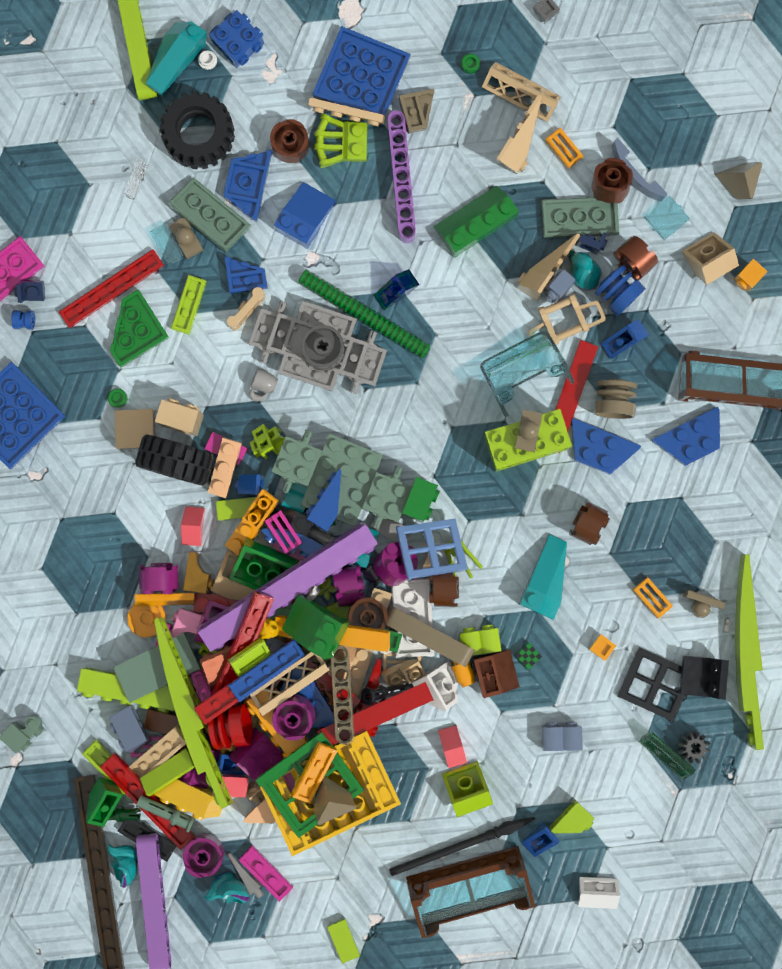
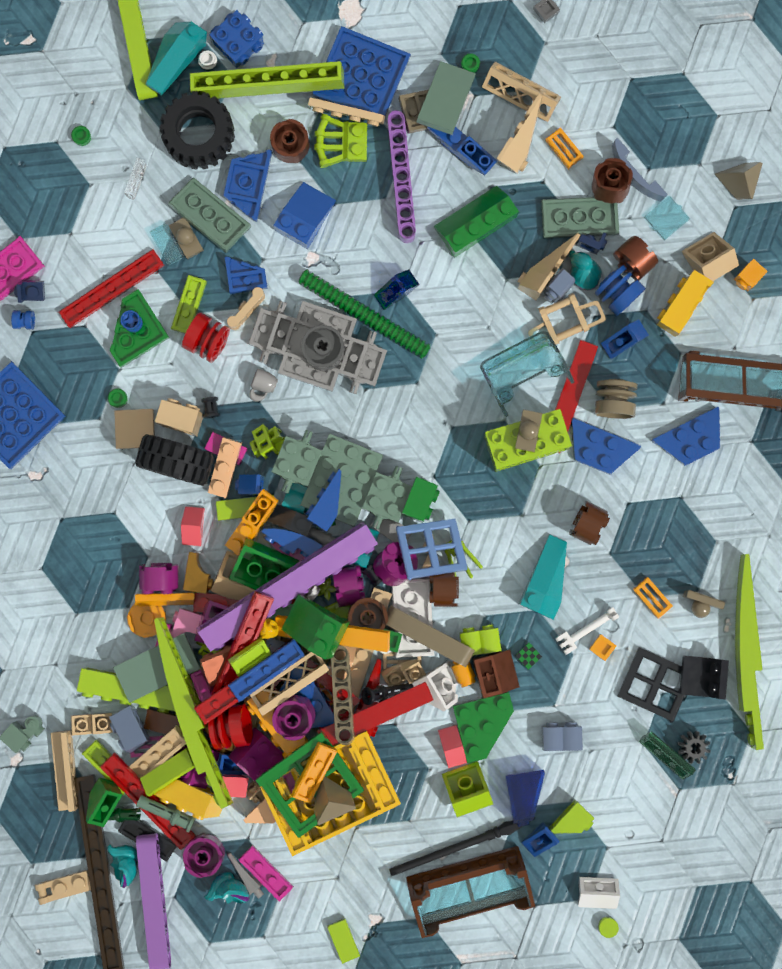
(63, 887): none -> tan plate
(64, 770): none -> tan fence
(81, 135): none -> green tile
(91, 724): none -> tan slope
(129, 318): none -> blue wheel
(203, 336): none -> red wheel
(210, 407): none -> black bush
(269, 80): none -> lime brick
(274, 517): dark pink tile -> none
(446, 98): none -> sand green tile
(466, 150): none -> blue slope
(482, 723): none -> green plate
(523, 795): none -> clear blue slope
(569, 640): none -> white hinge
(608, 927): none -> lime tile
(683, 302): none -> yellow wedge

